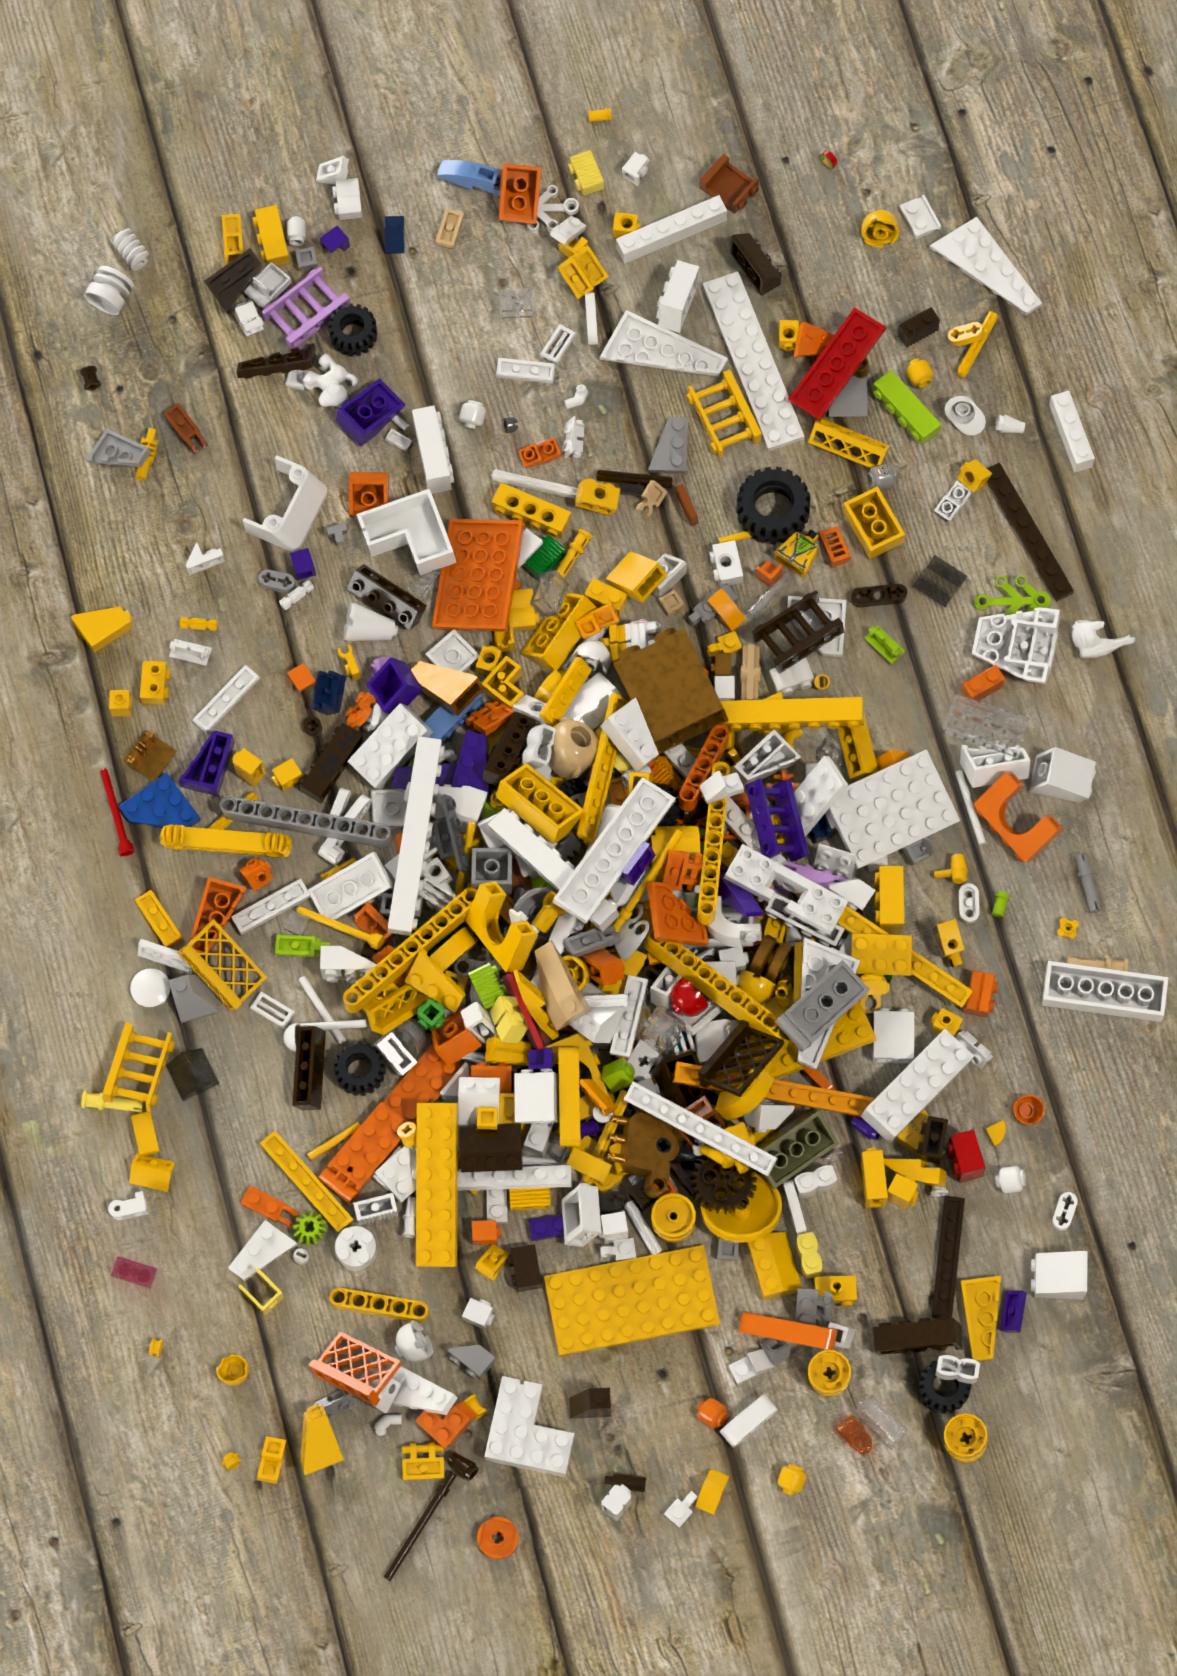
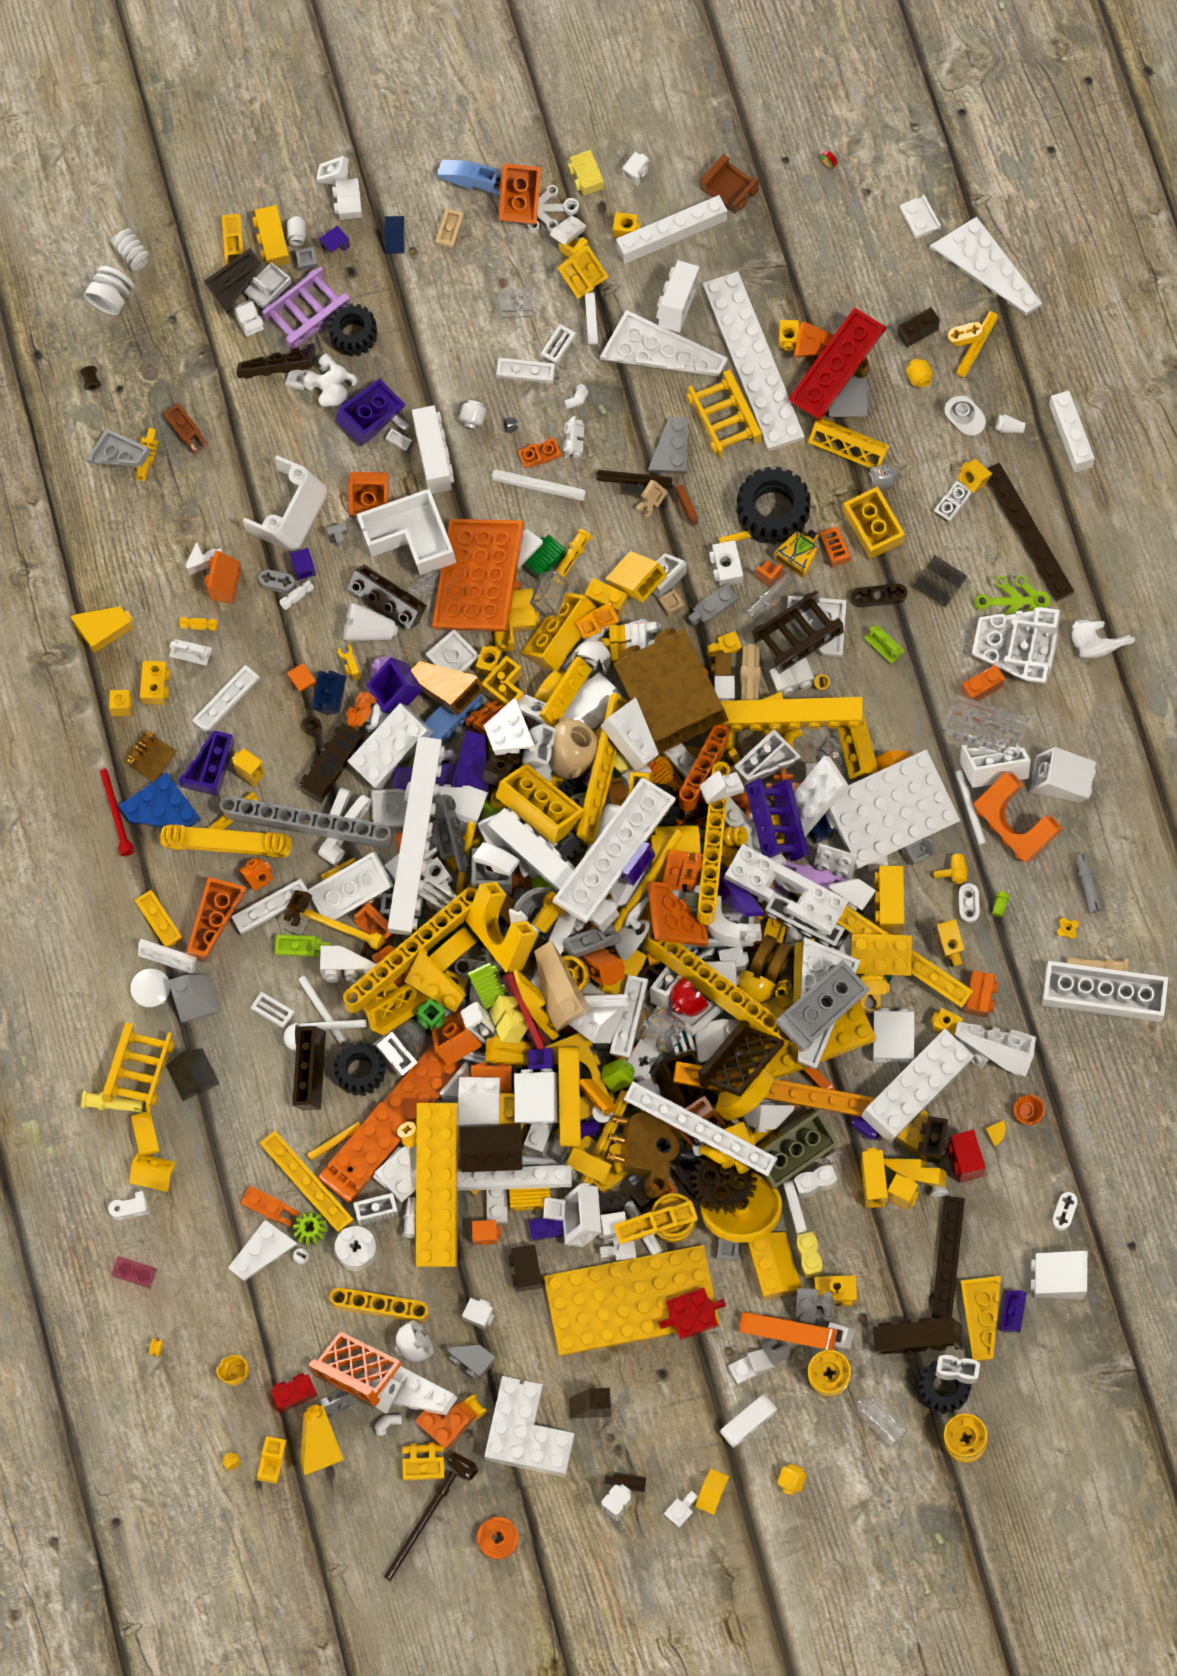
(213, 979): yellow fence -> none
(223, 577): none -> orange slope
(272, 1302): light yellow piece -> none
(286, 775): yellow brick -> none
(294, 1392): none -> red brick
(298, 904): none -> dark brown plate
(487, 1118): yellow plate -> none
(492, 1262): yellow slope -> none
(498, 859): none -> white slope
(506, 494): yellow brick -> none
(509, 730): none -> white wing
(554, 1209): none -> white tile
(587, 500): yellow brick -> none
(600, 115): yellow pin -> none
(635, 912): none -> white bar
(655, 1222): none -> yellow slope
(692, 1313): none -> red plate
(712, 1413): orange head -> none
(727, 610): light orange slope -> none
(735, 836): none -> yellow wheel
(755, 262): dark brown slope -> none
(853, 1432): clear orange piece -> none
(880, 228): yellow cylinder -> none
(906, 407): lime brick -> none
(1009, 1050): none -> white wedge
(1011, 1179): white head -> none

